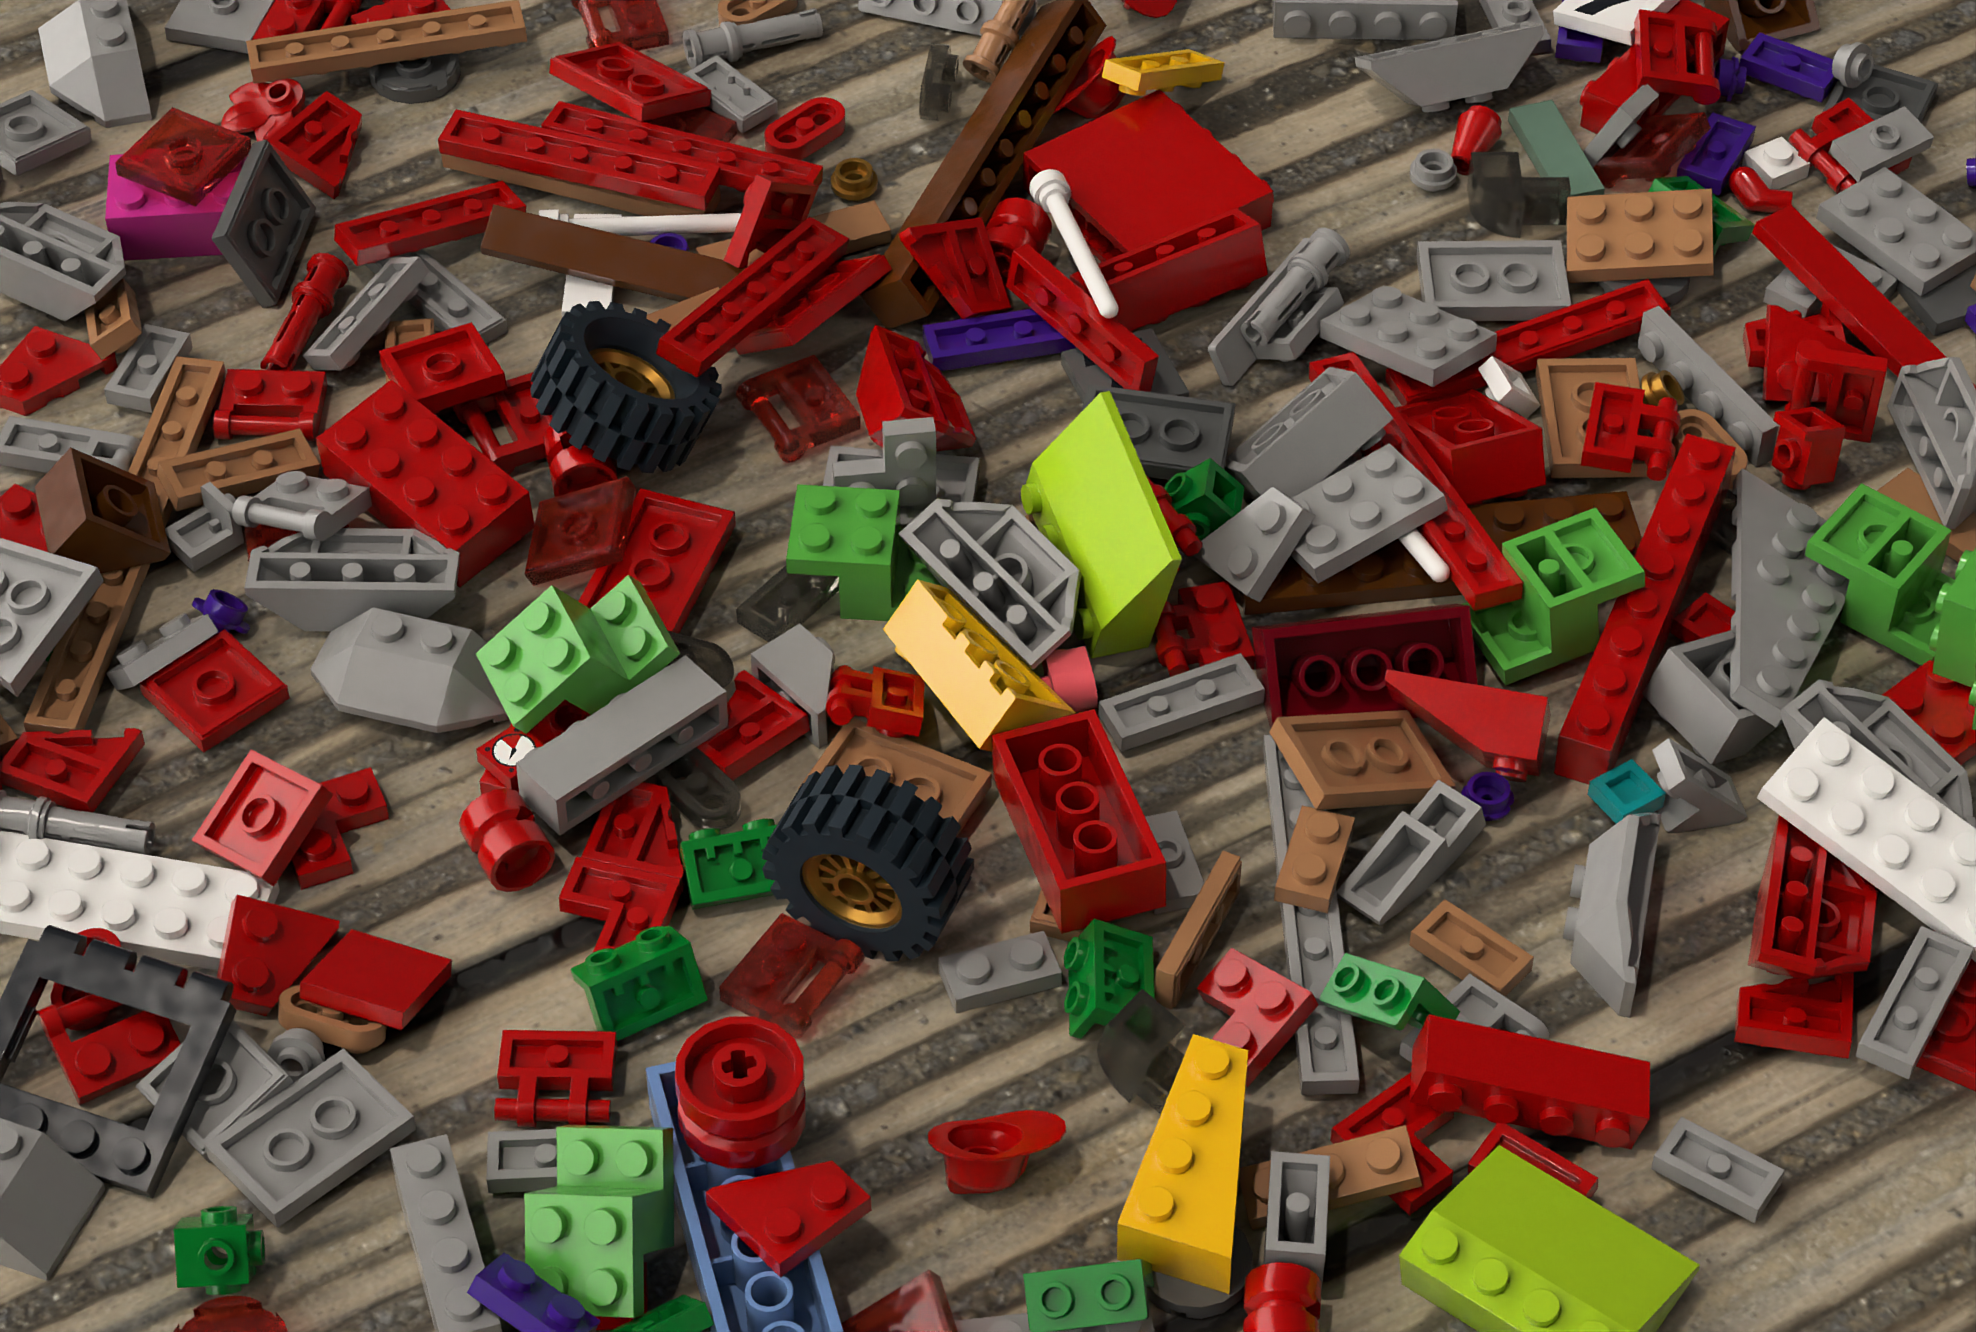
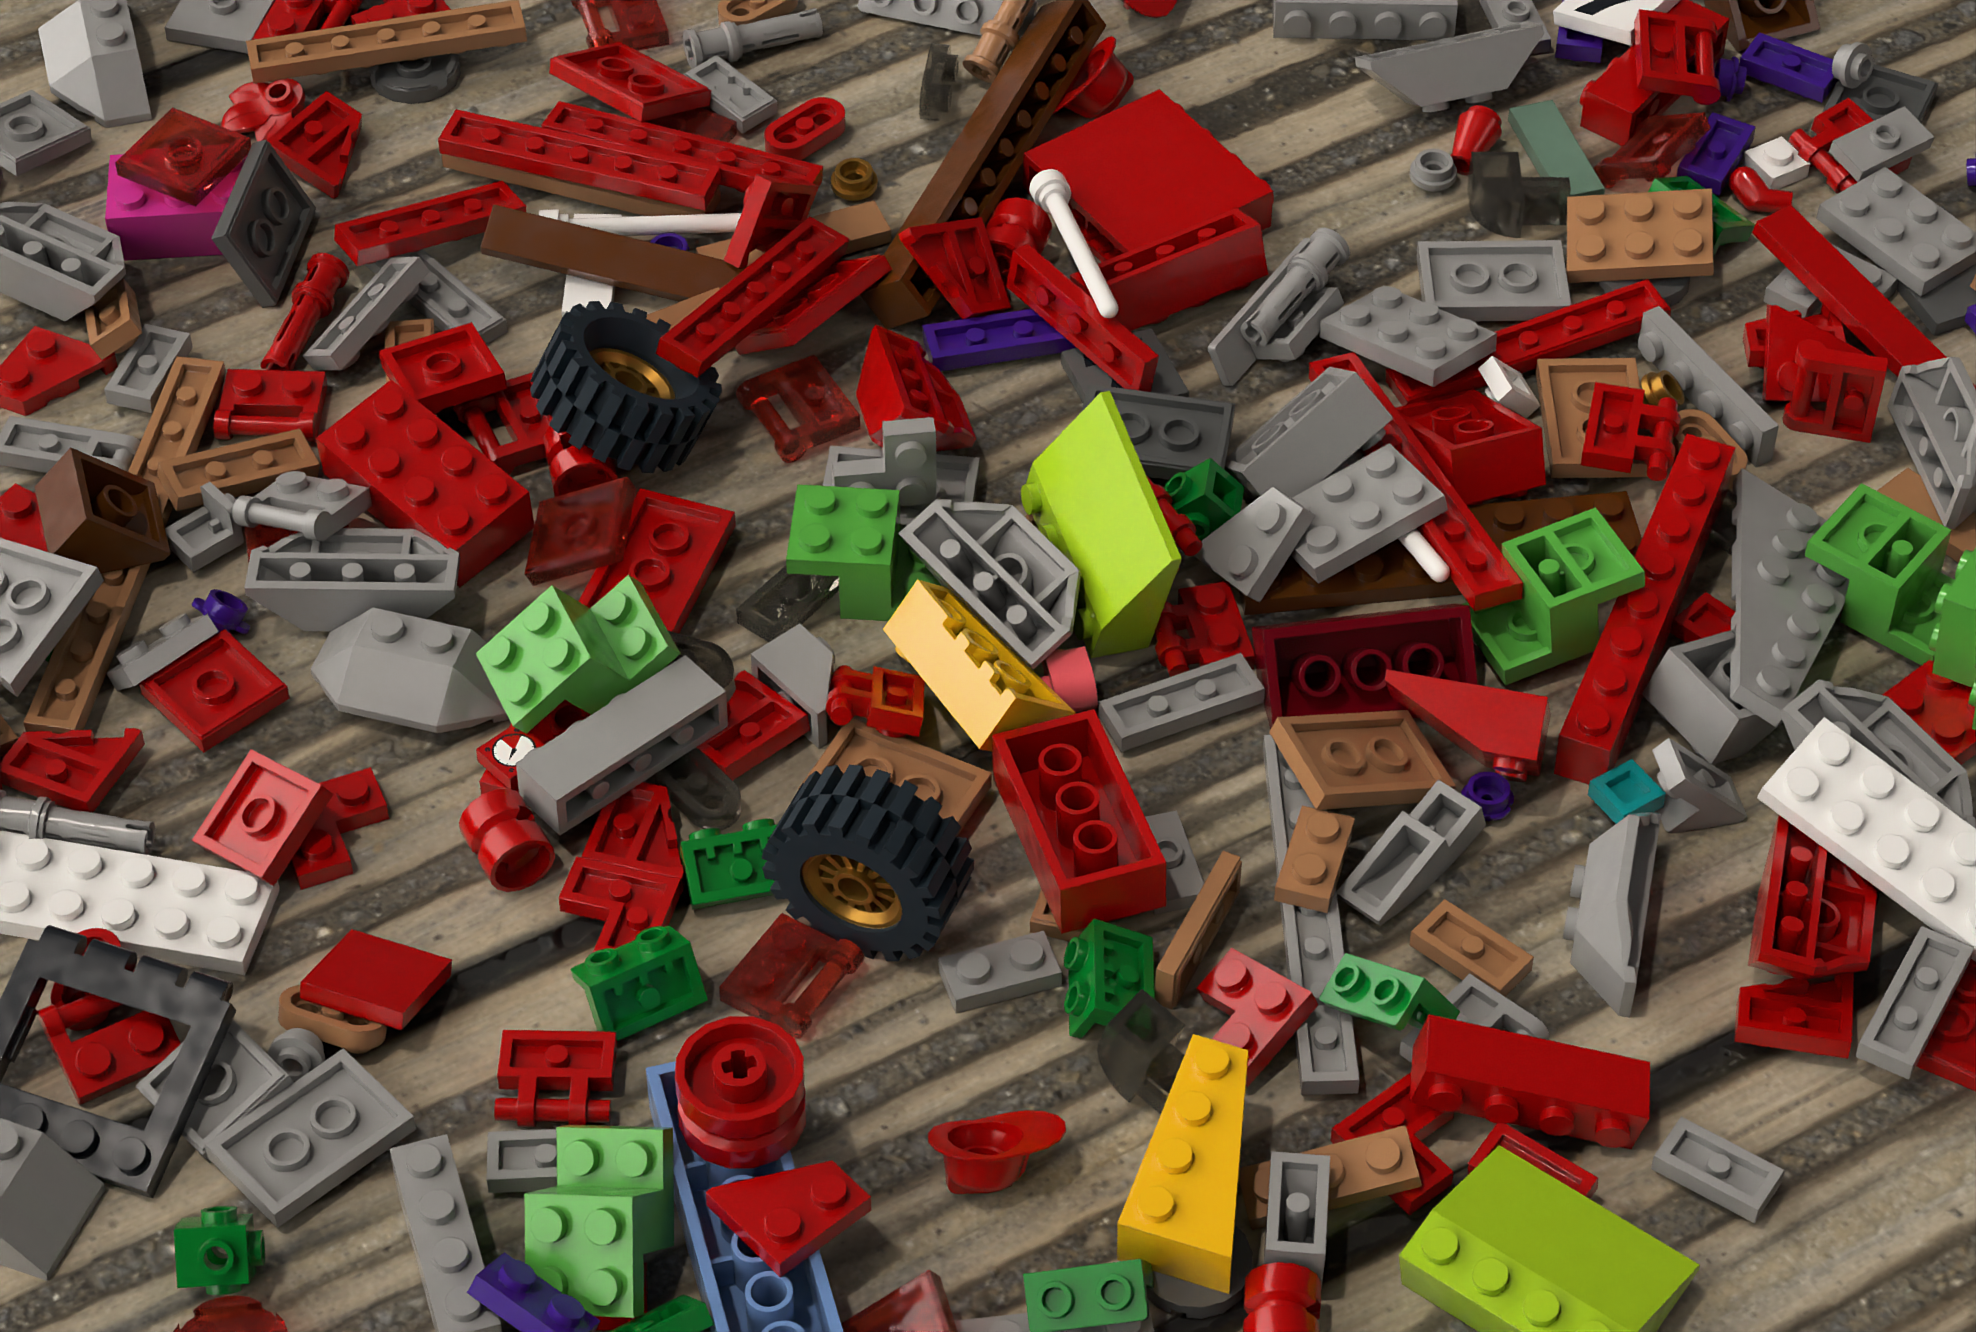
(268, 950): red wing -> none
(1162, 71): yellow plate -> none
(1621, 126): light grey plate -> none
(1807, 447): red brick -> none

